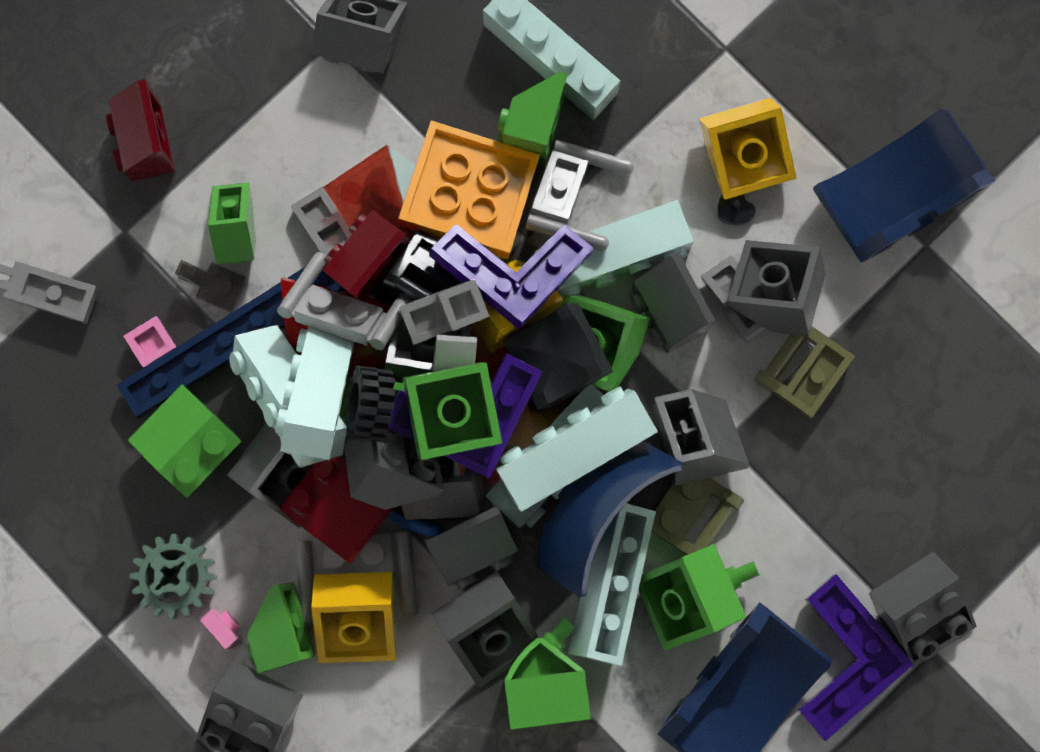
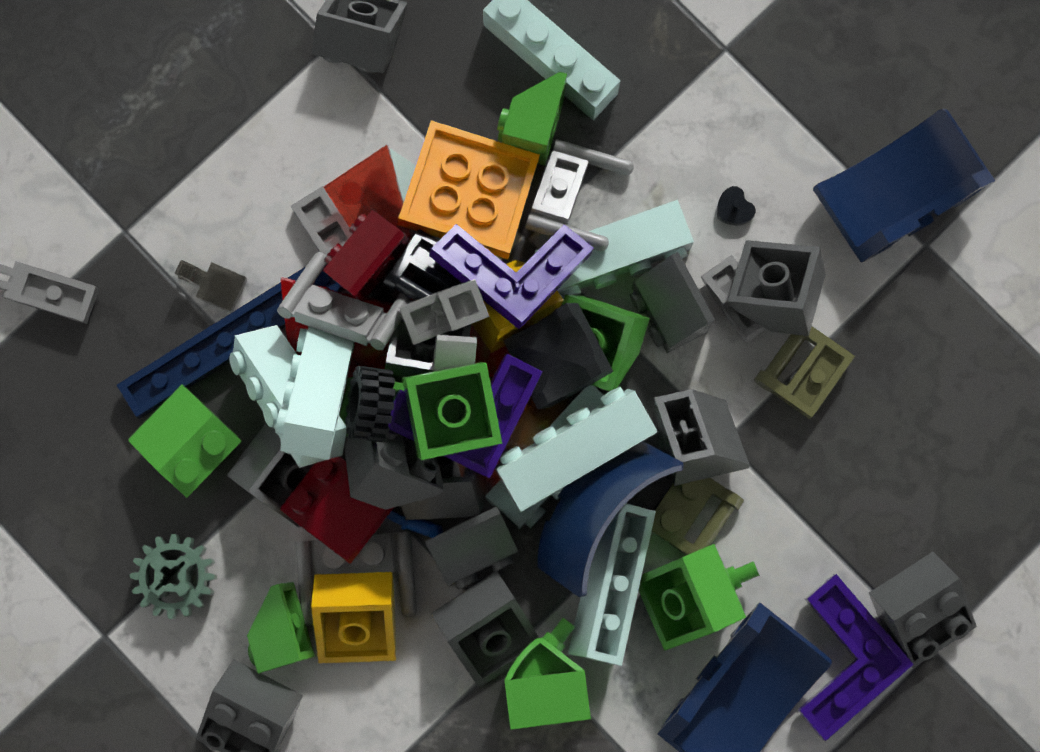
(140, 132): dark red slope -> none
(150, 341): bright pink plate -> none
(222, 627): bright pink plate -> none
(232, 223): bright green slope -> none
(748, 147): yellow slope -> none

